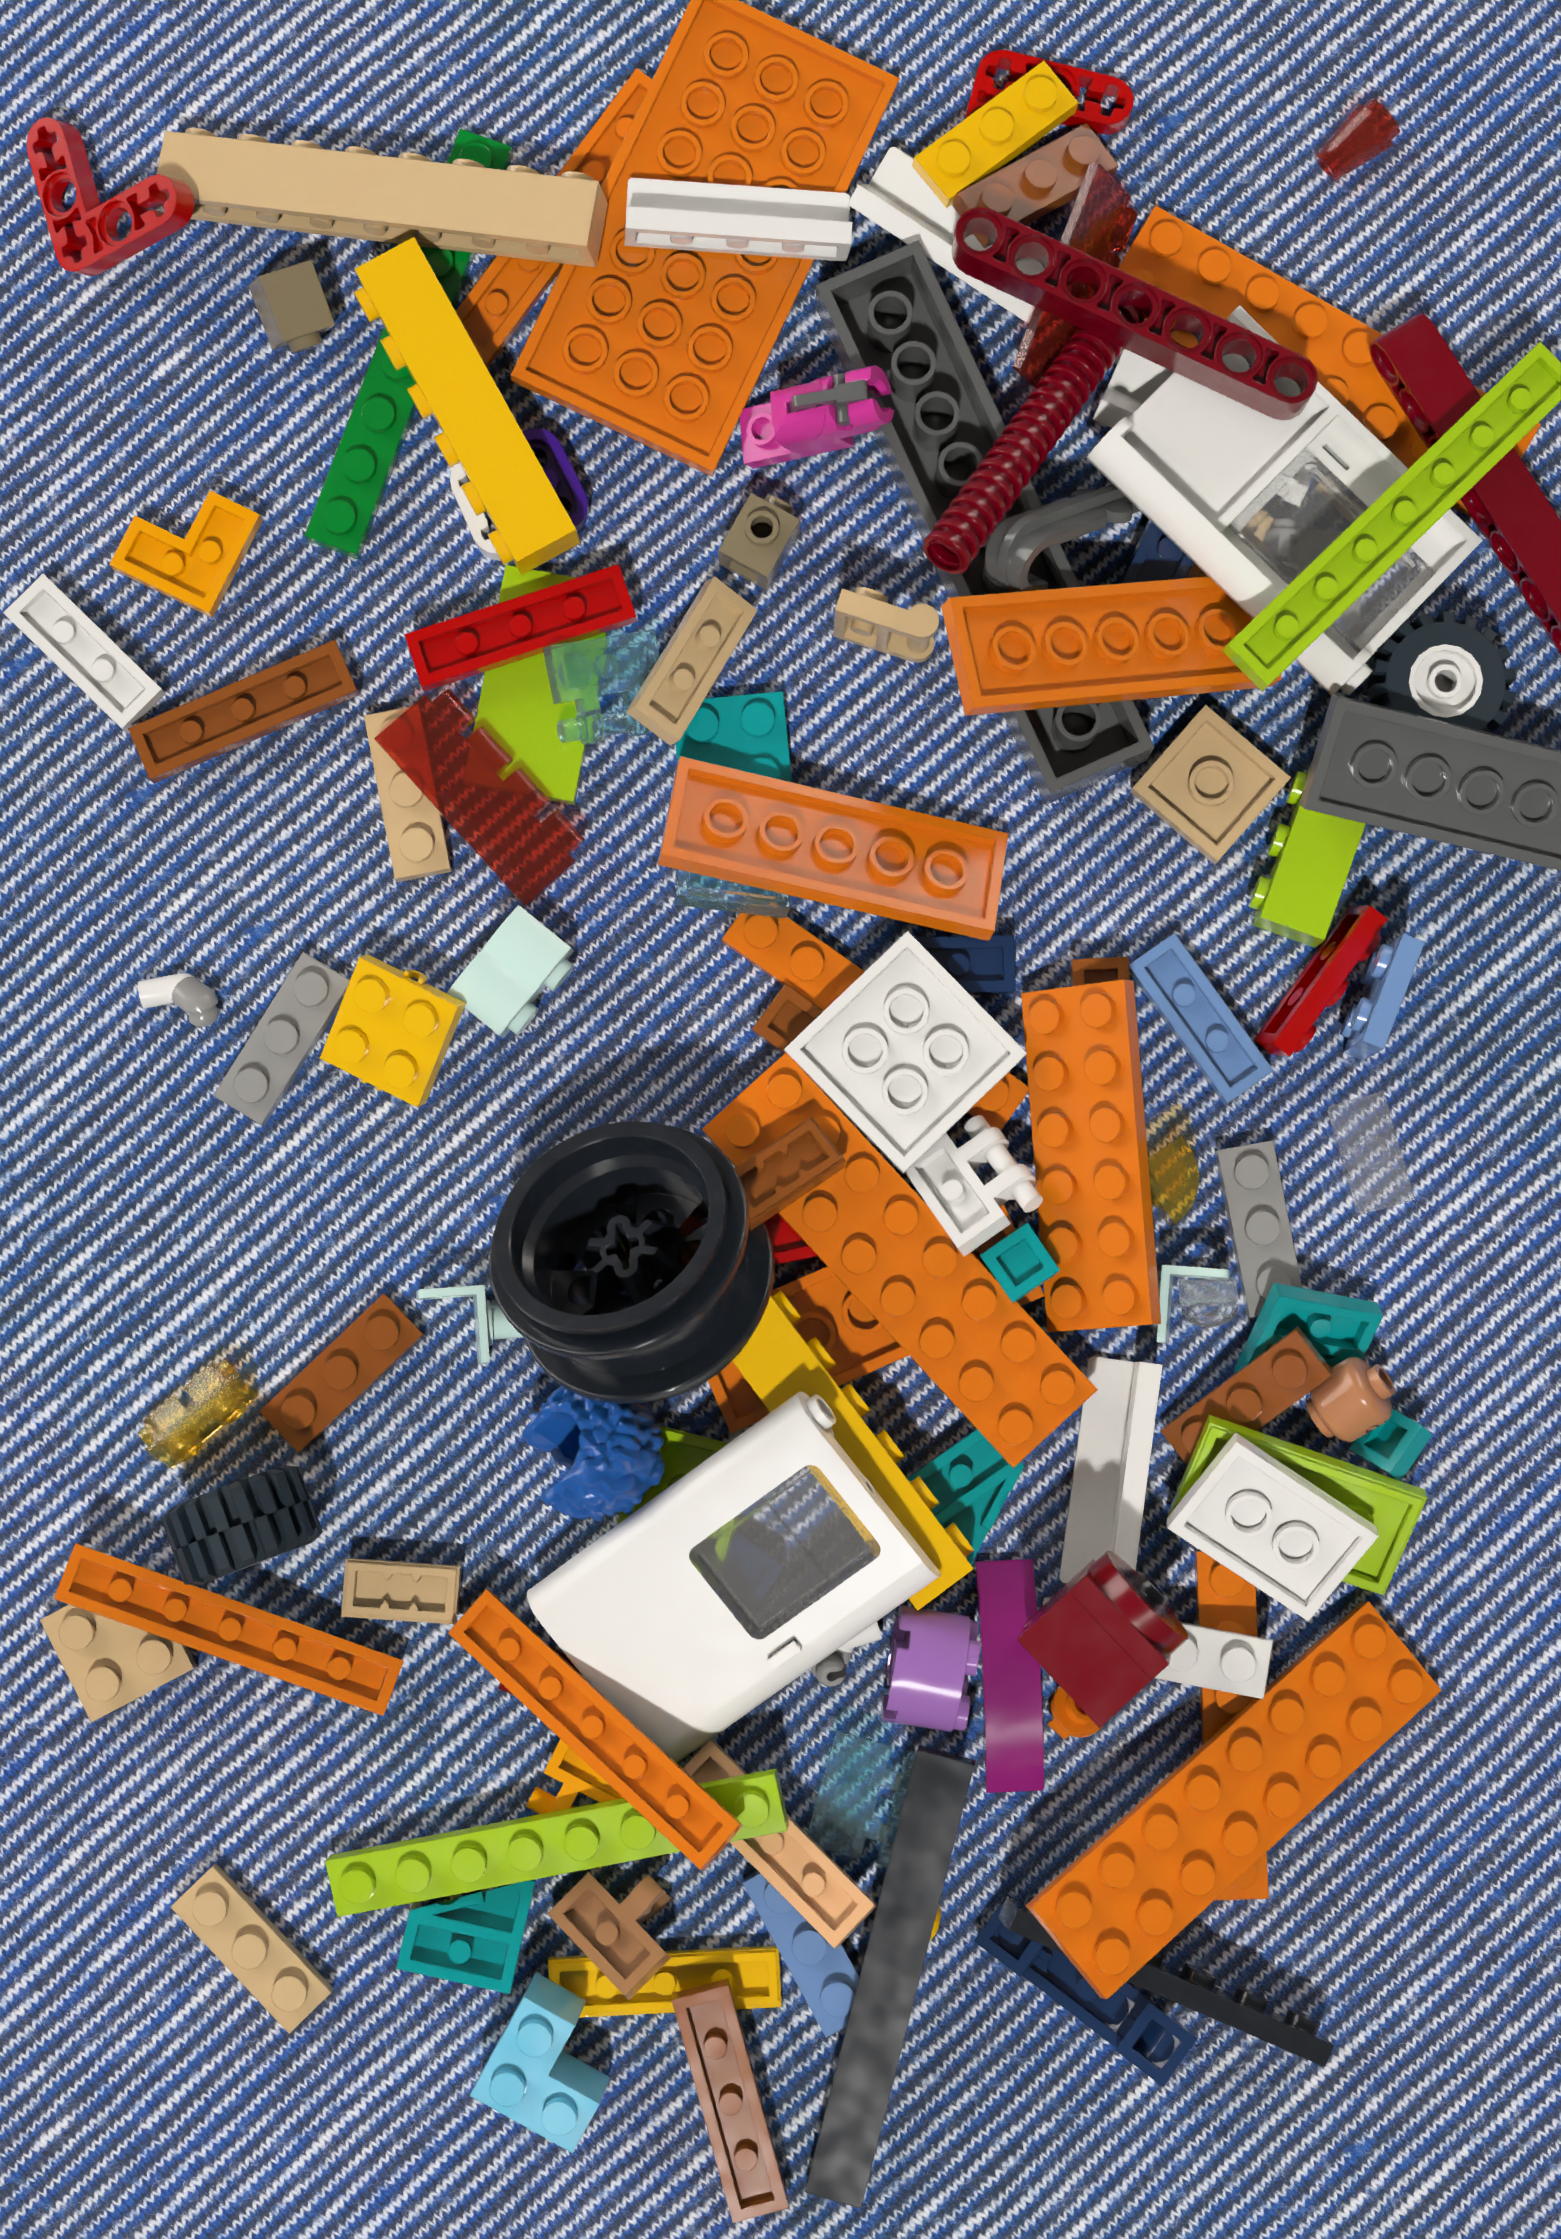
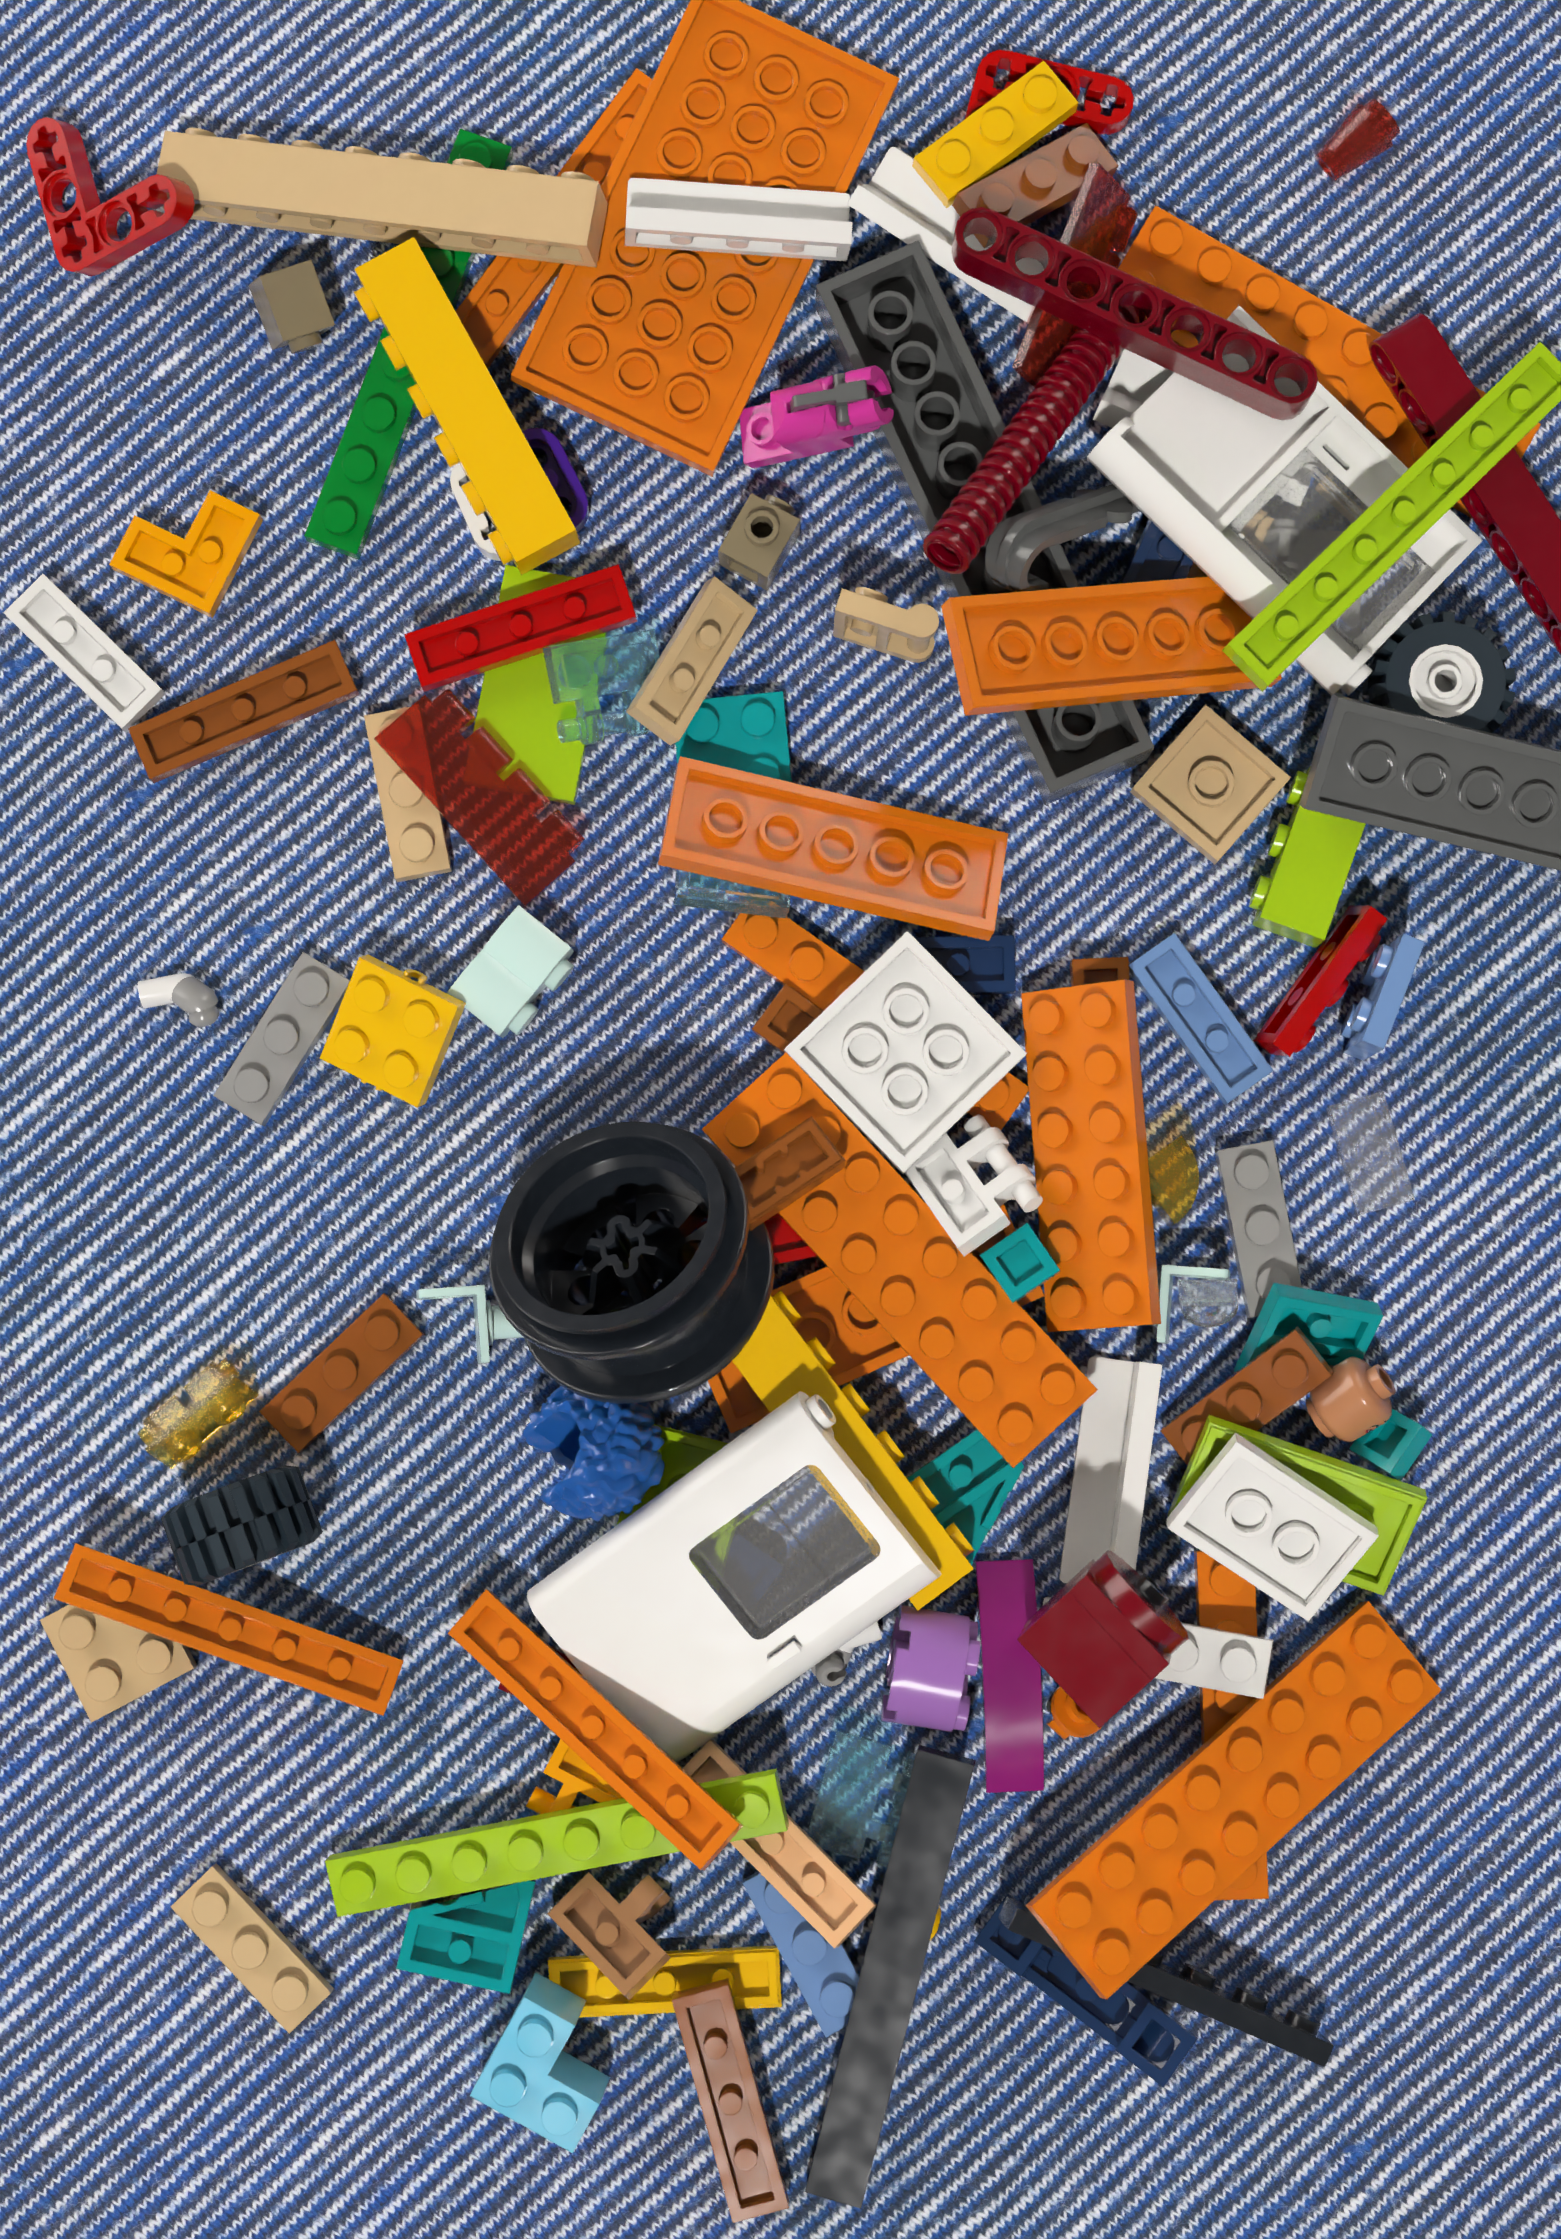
(401, 1591): tan plate -> none

